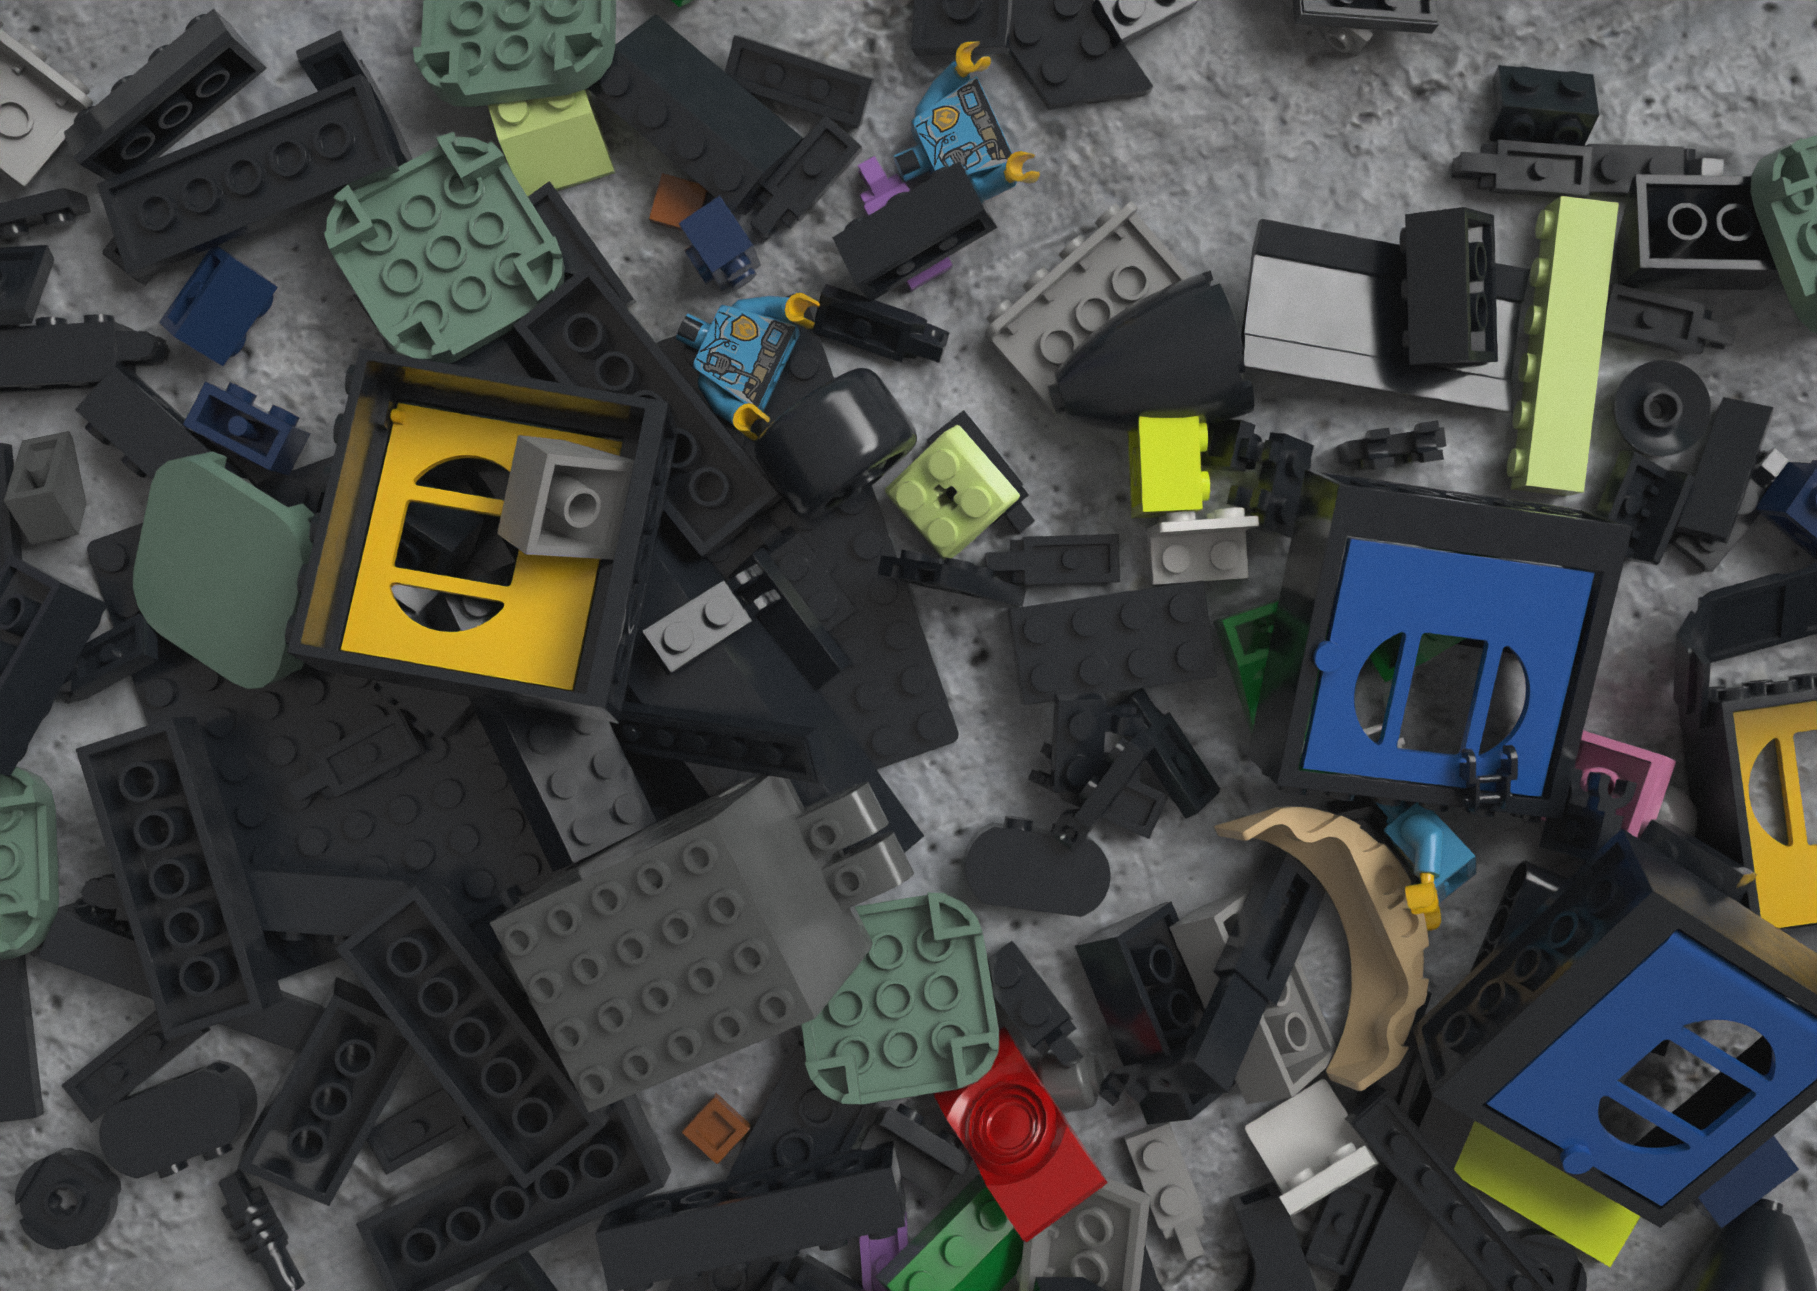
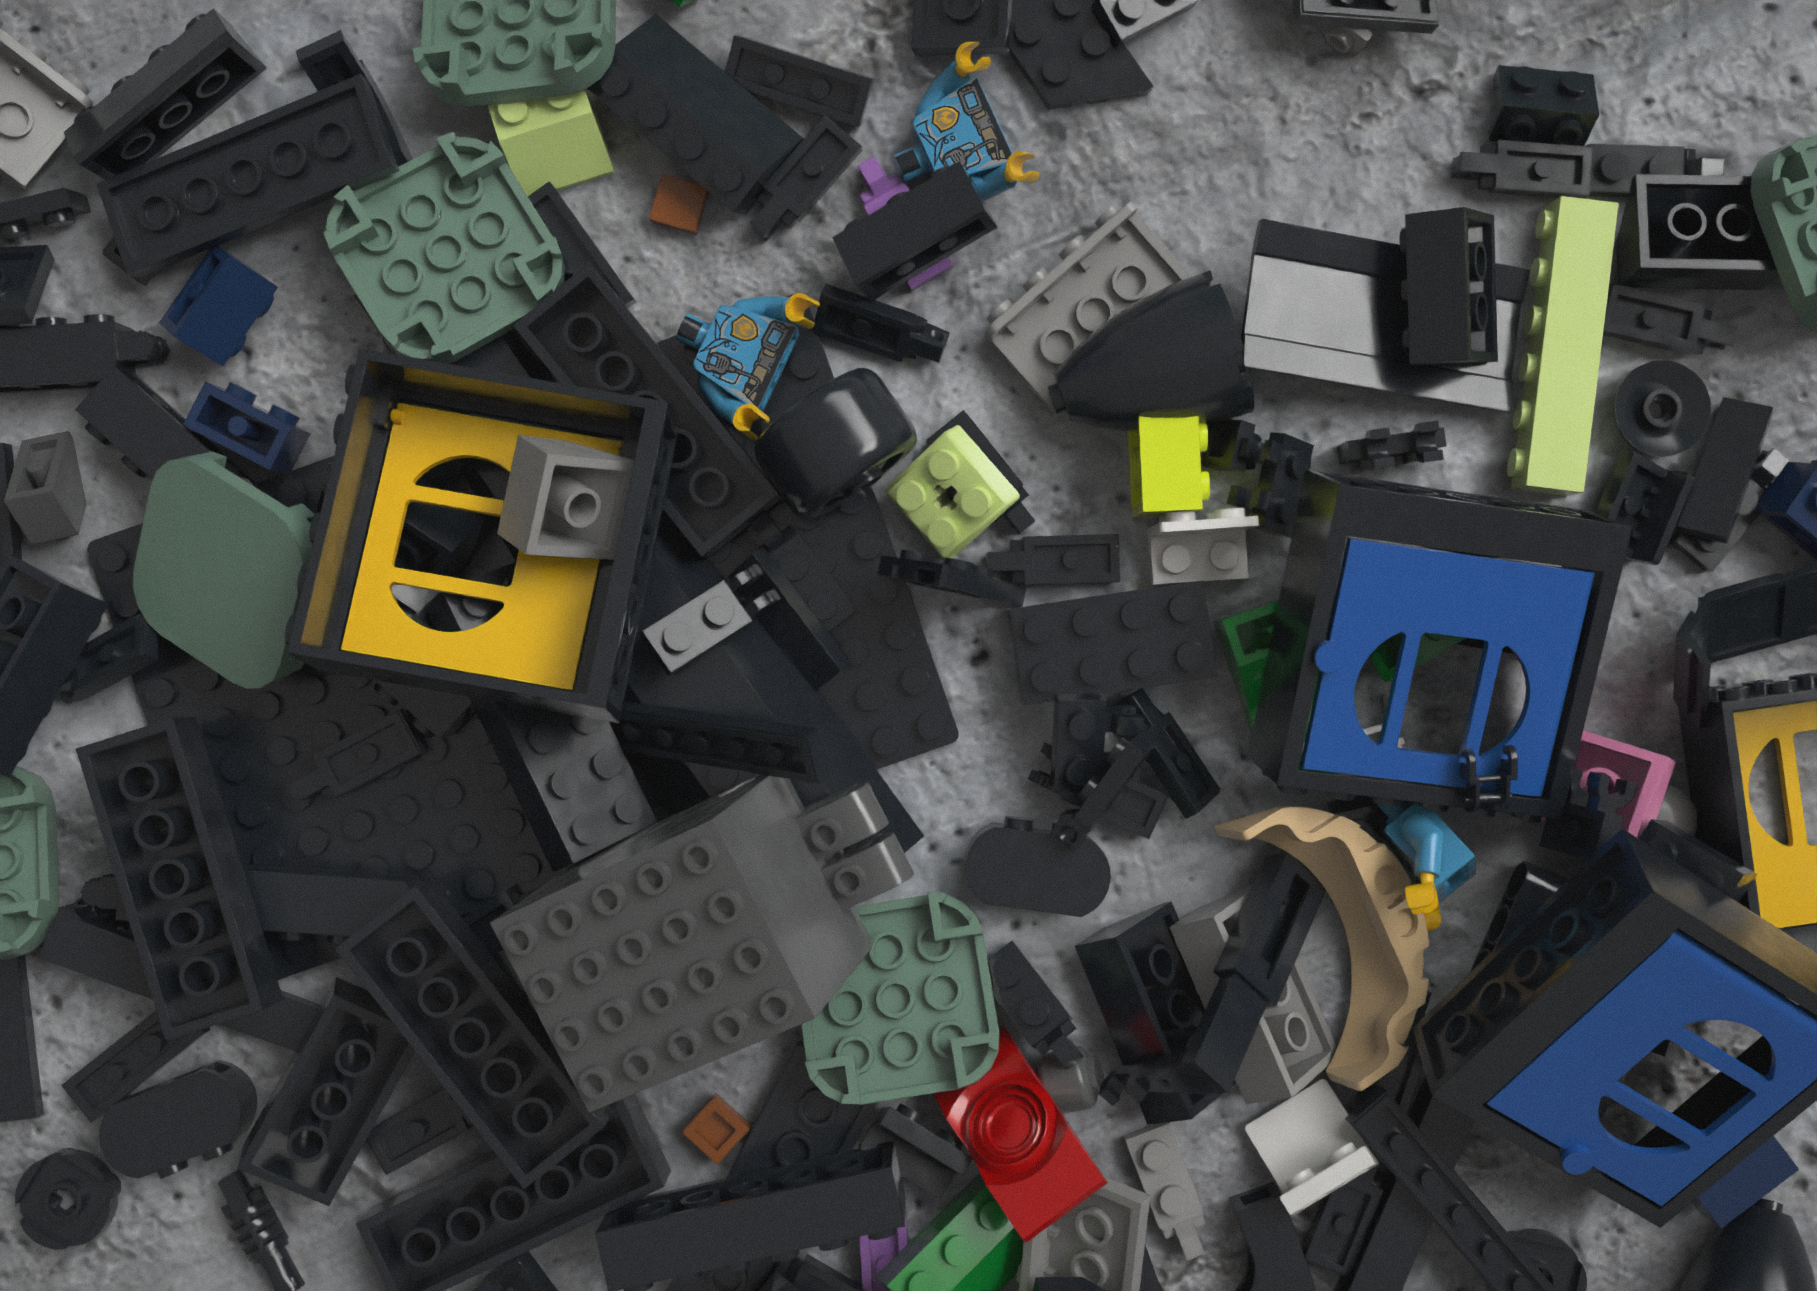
(719, 246): dark blue brick -> none
(1545, 1194): neon yellow tile -> none

